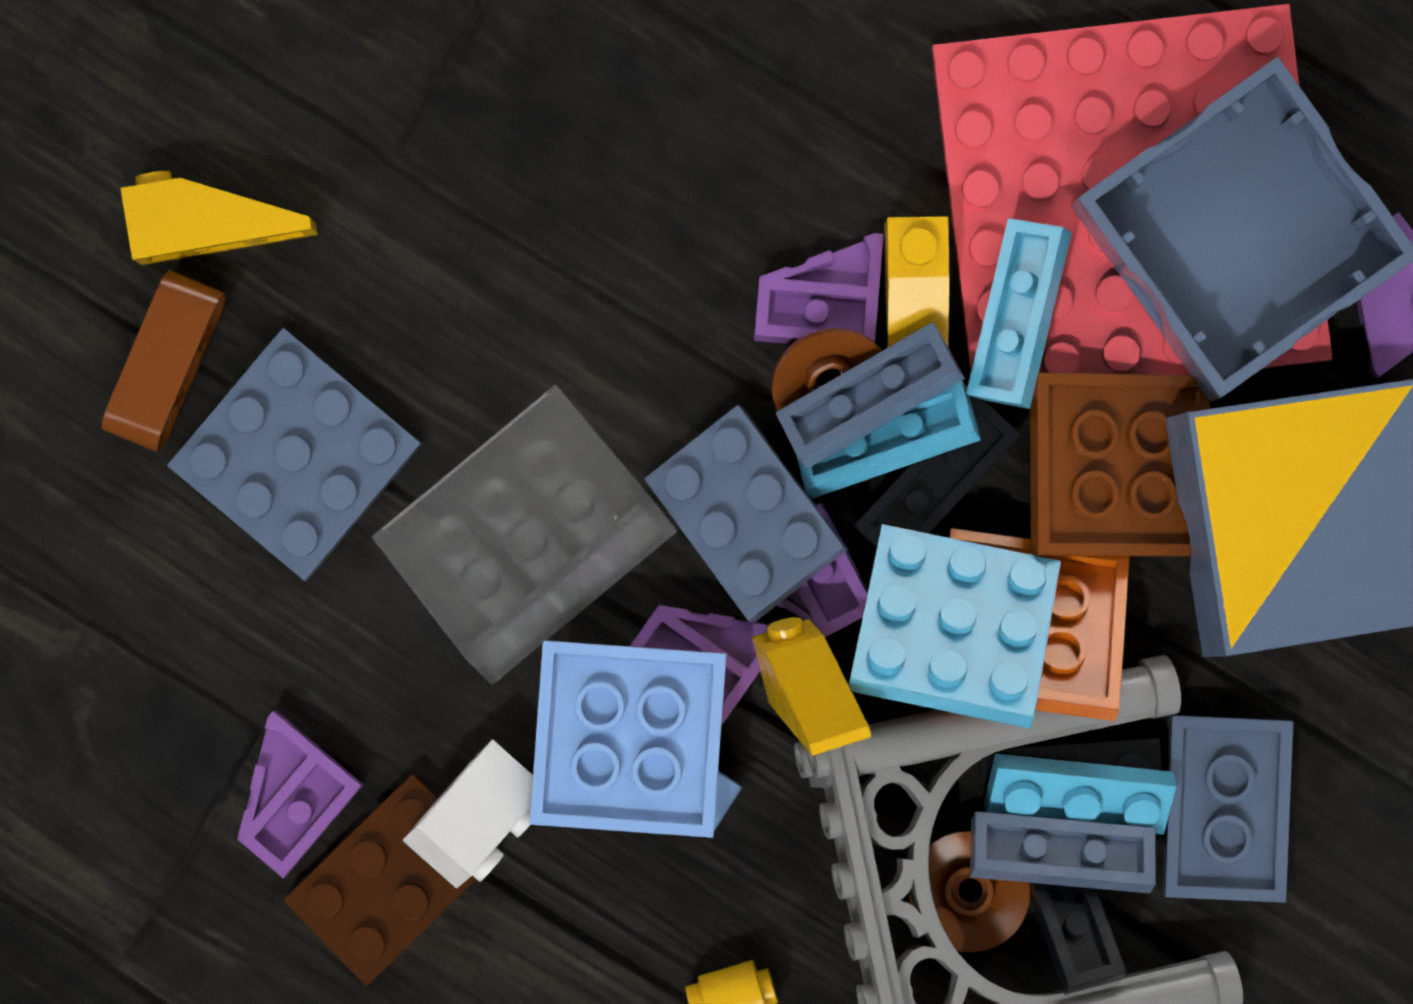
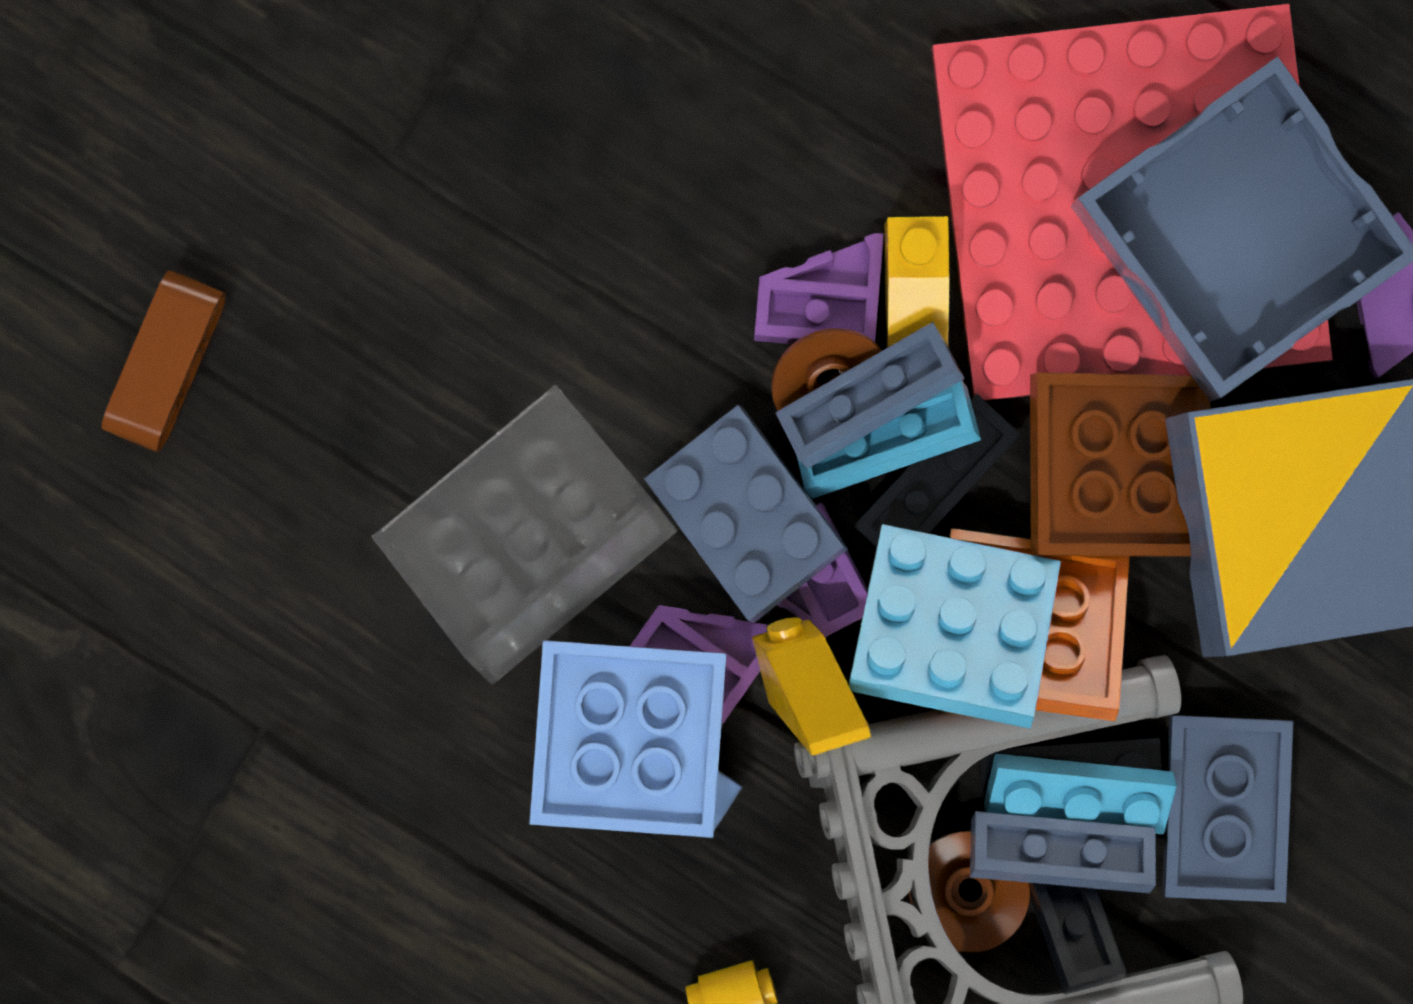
(189, 219): yellow slope -> none
(292, 796): medium lavender wing -> none
(294, 454): sand blue plate -> none
(374, 888): reddish brown plate -> none
(474, 816): white brick -> none
(1019, 313): medium azure plate -> none

